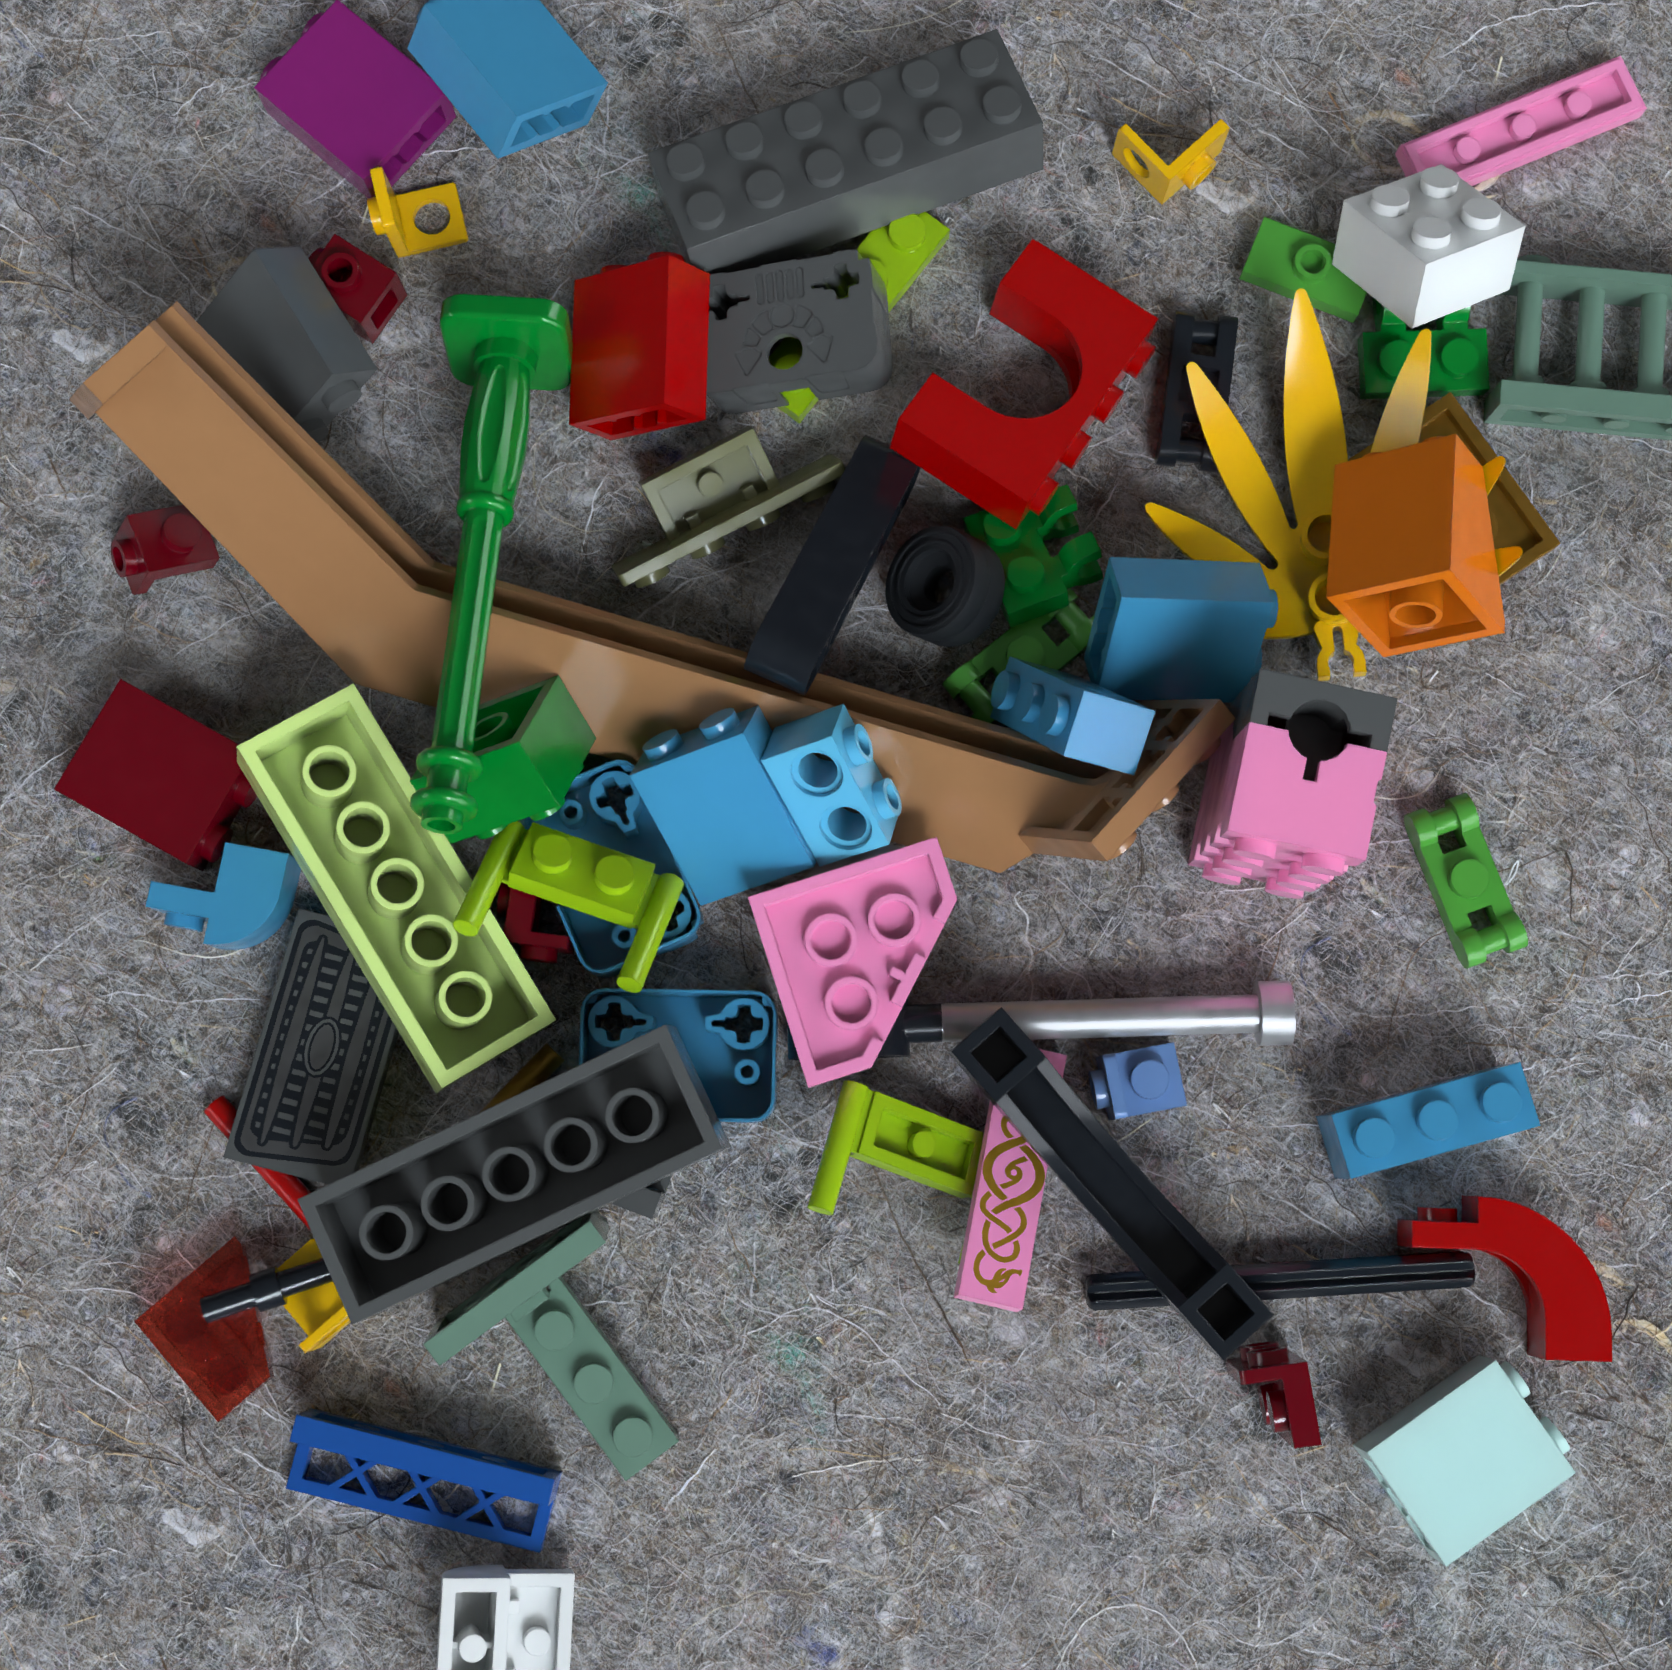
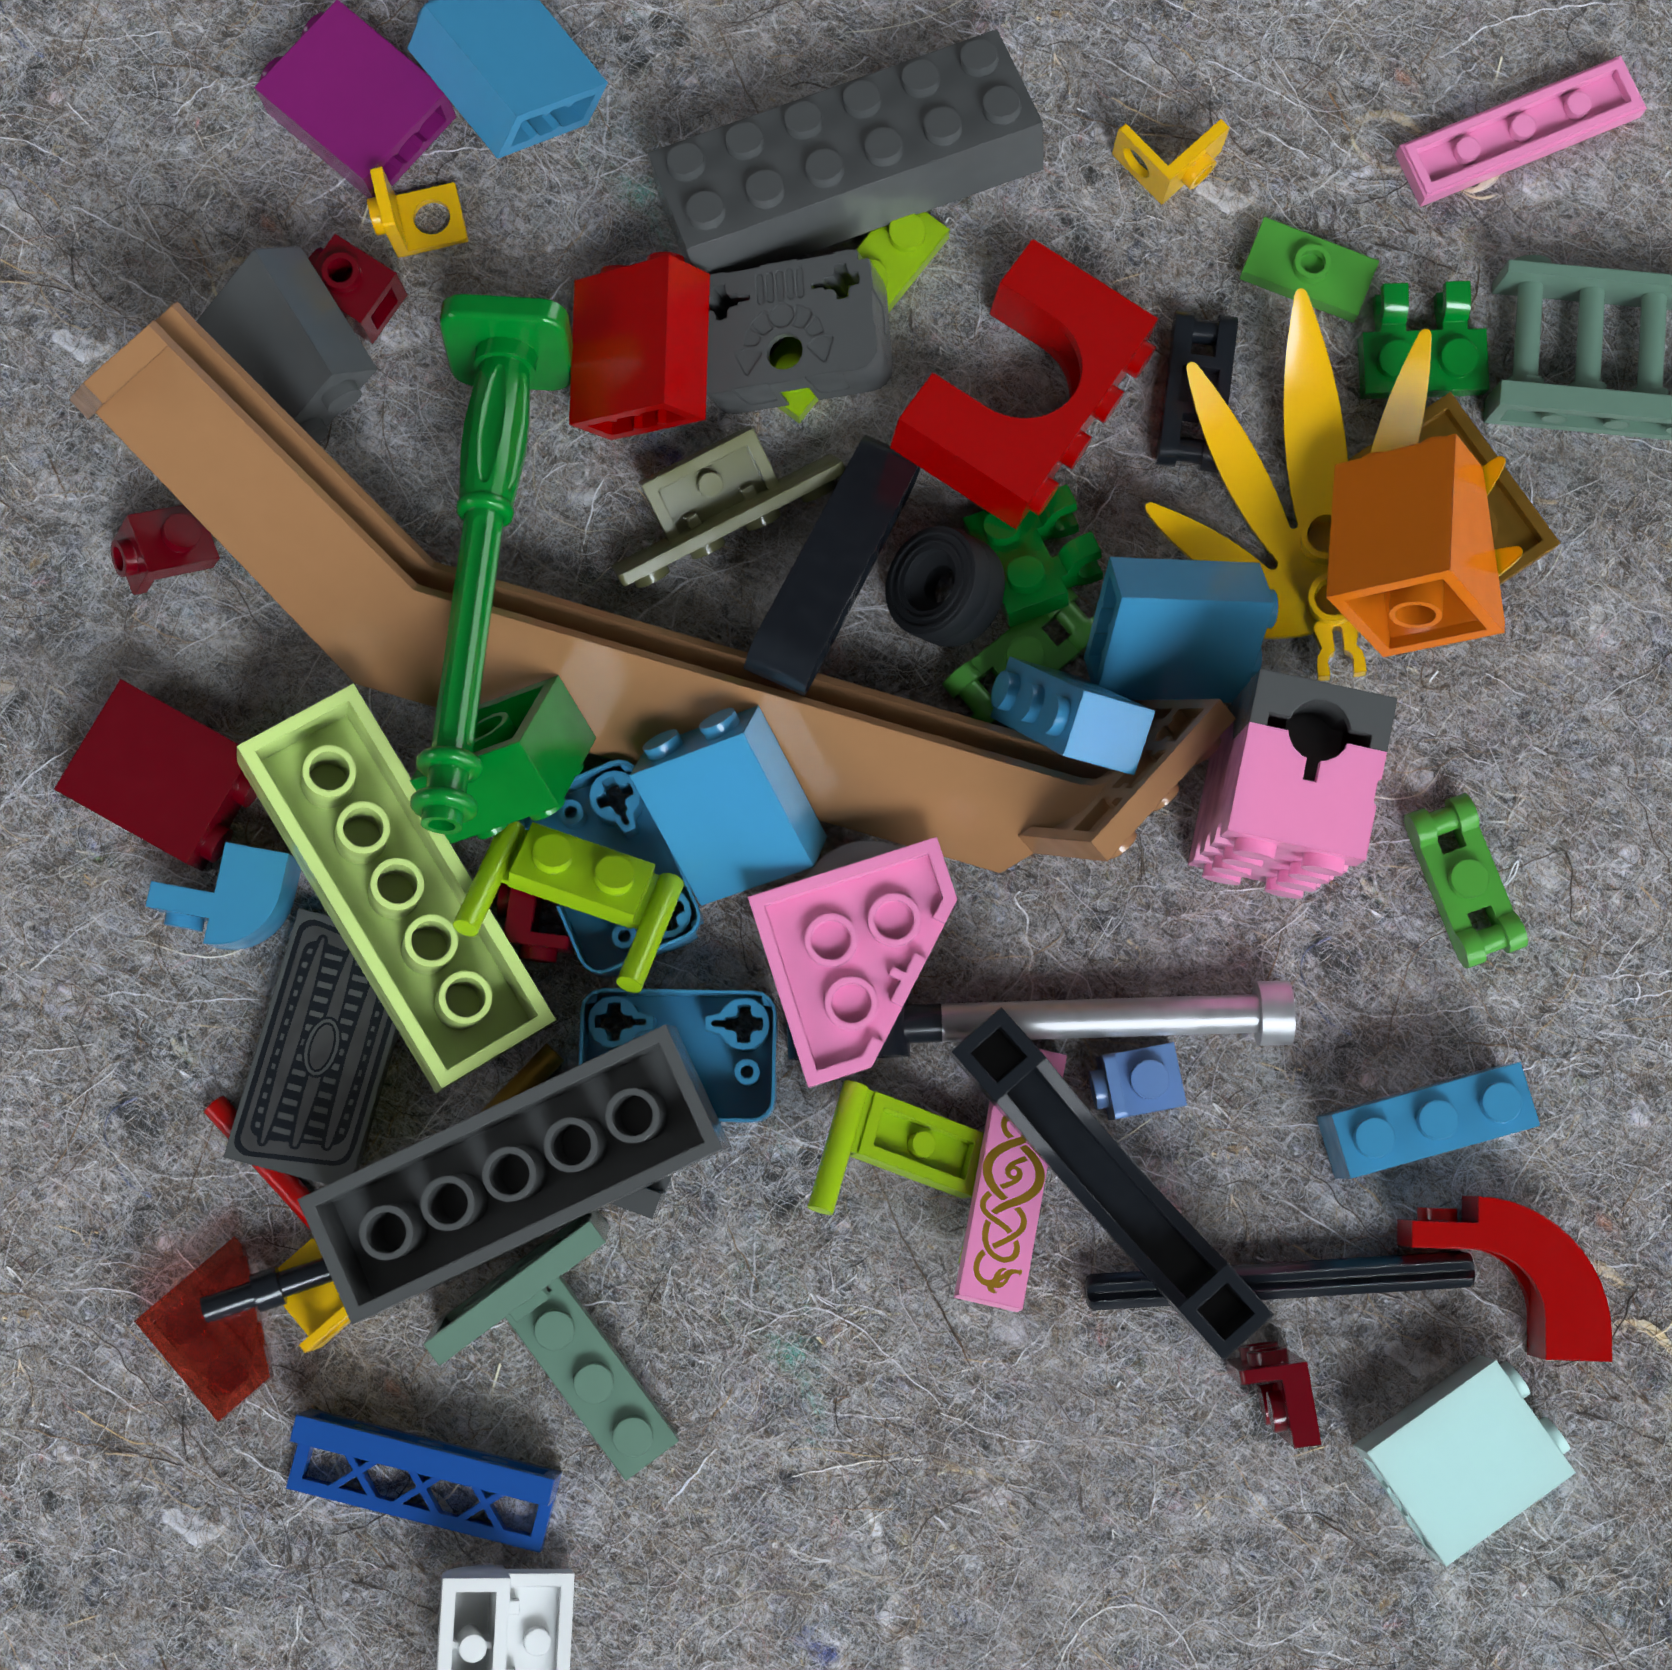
(821, 788): medium azure brick -> none
(1427, 245): white brick -> none

